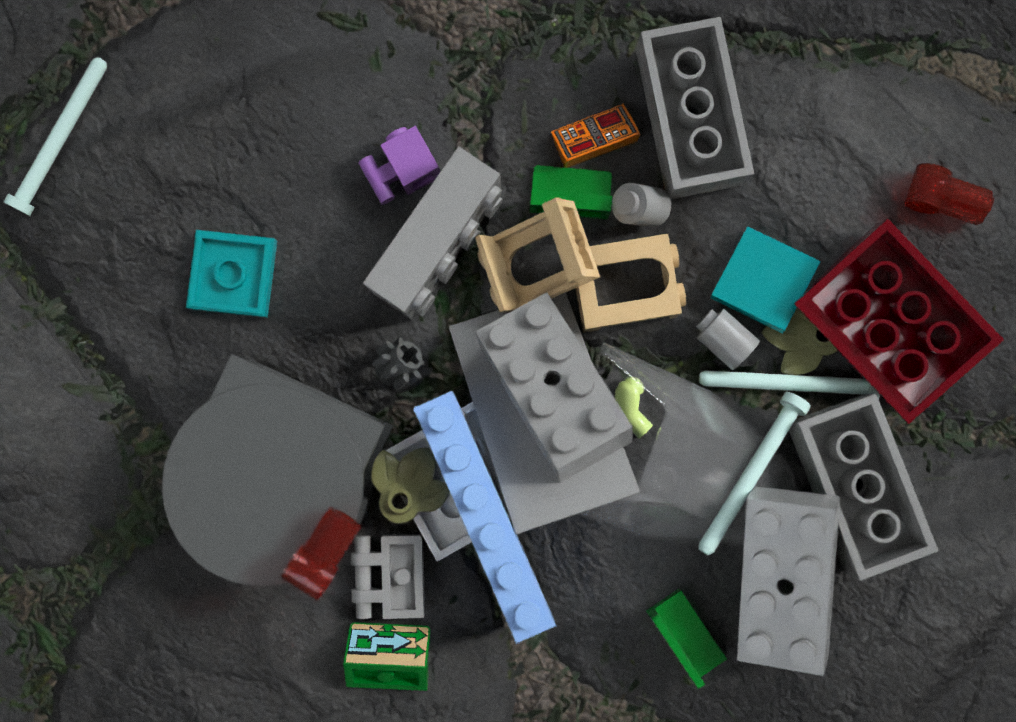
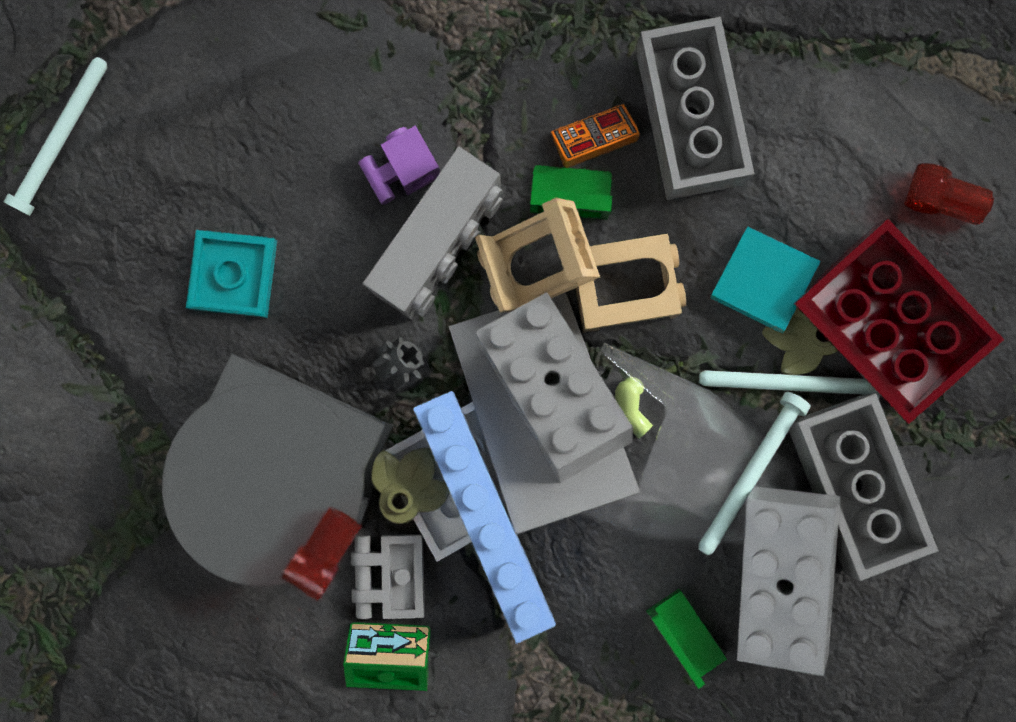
(641, 205): light grey brick -> none
(726, 337): light grey brick -> none

